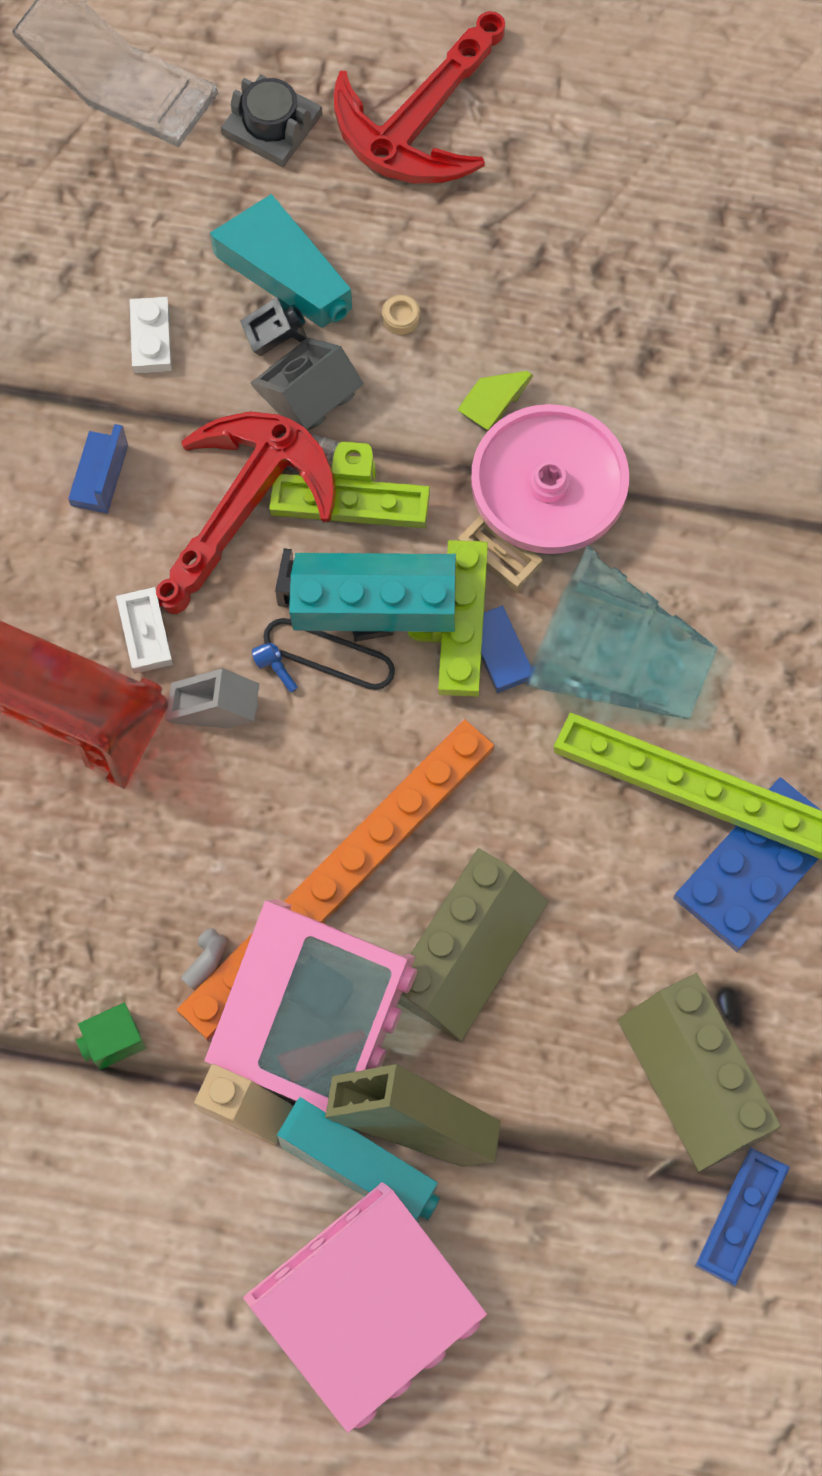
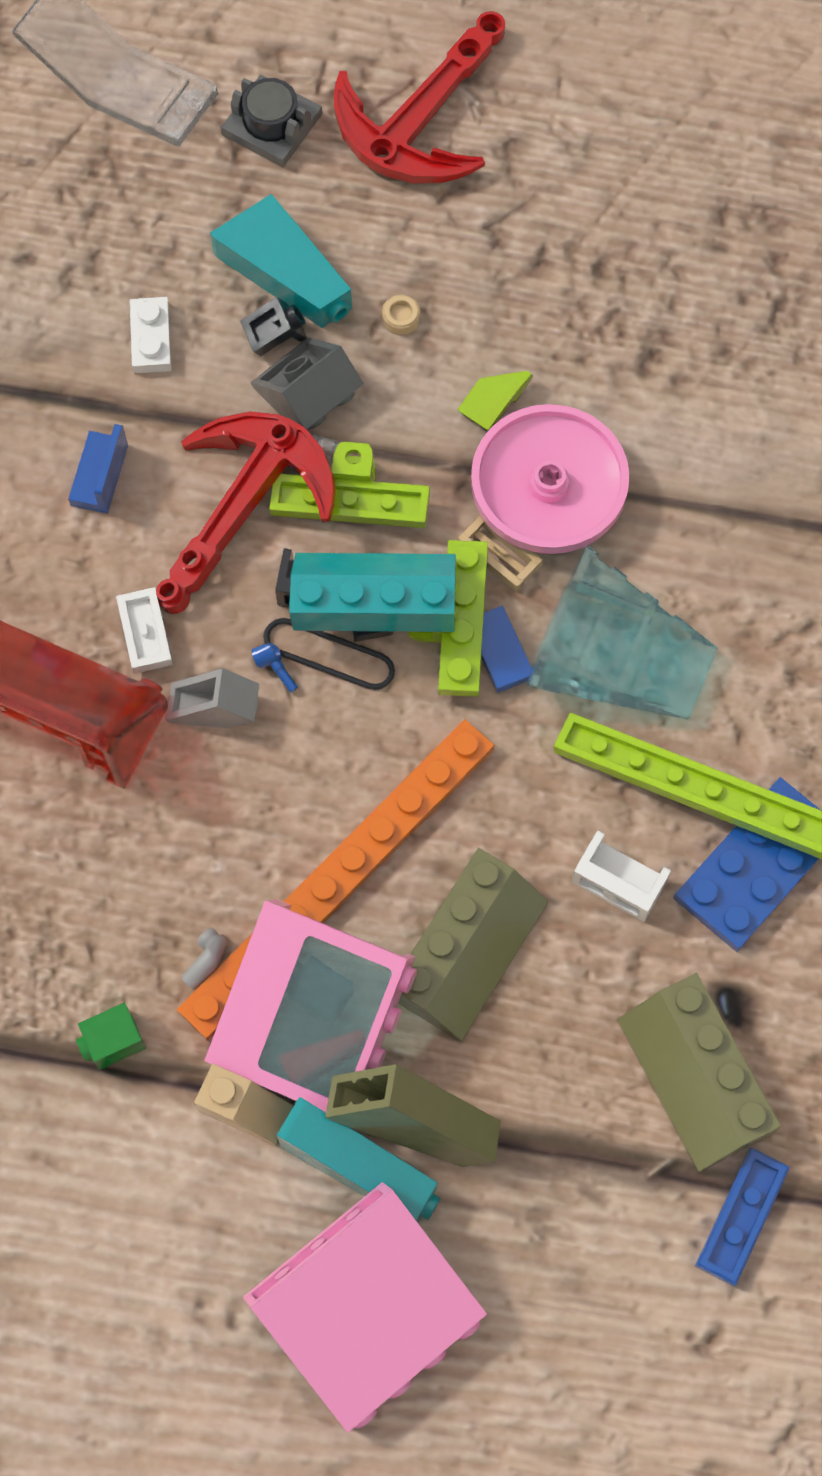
(619, 878): none -> white panel

